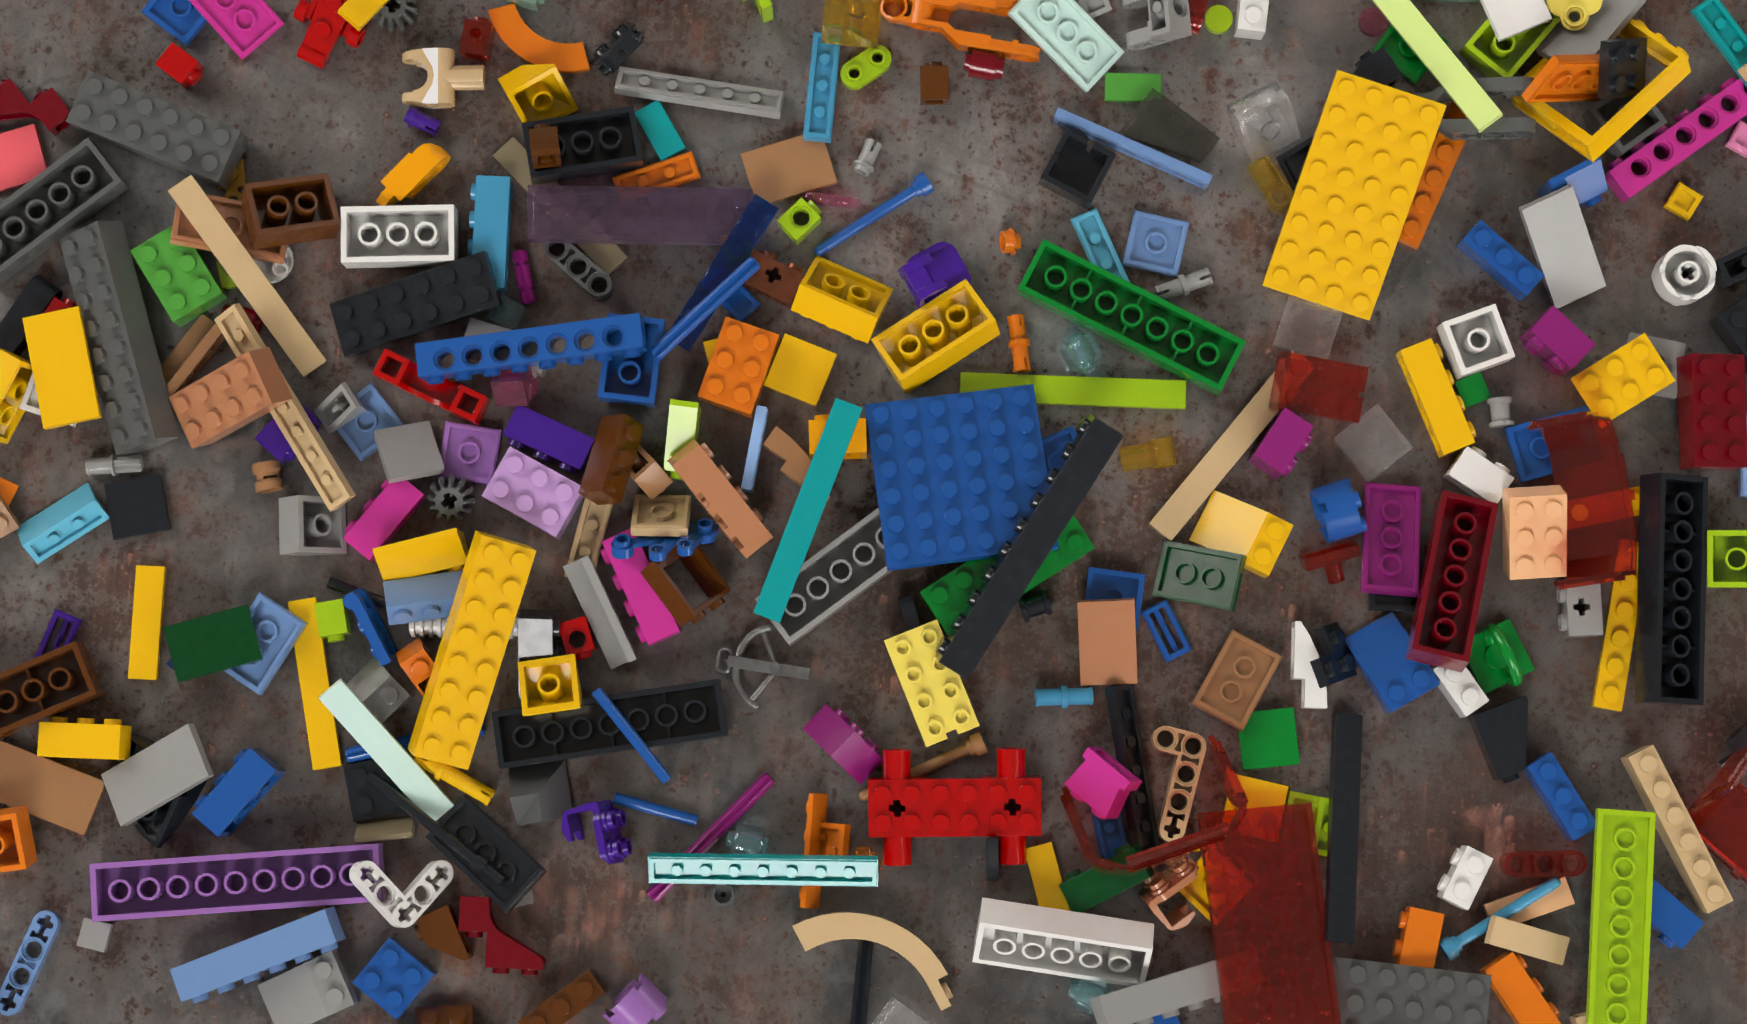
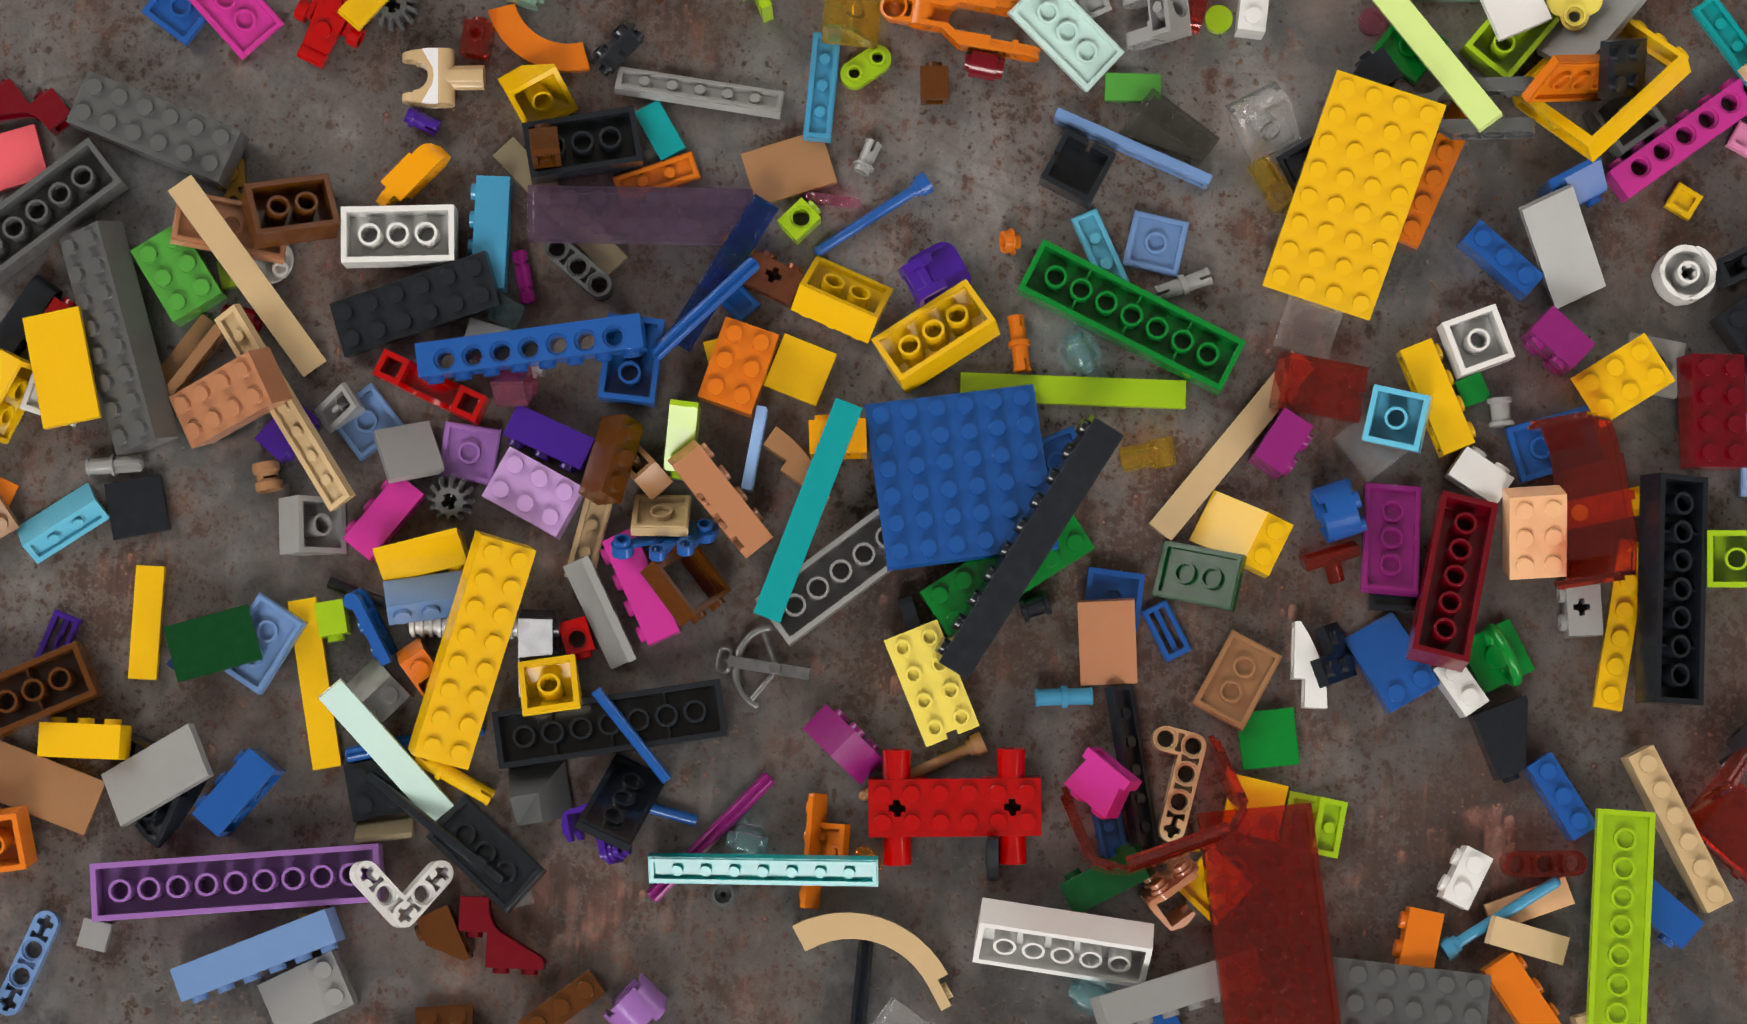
(180, 66): red brick -> none
(395, 977): blue brick -> none
(621, 803): none -> black tile
(1046, 876): yellow tile -> none
(1343, 828): black tile -> none
(1397, 418): none -> medium azure brick

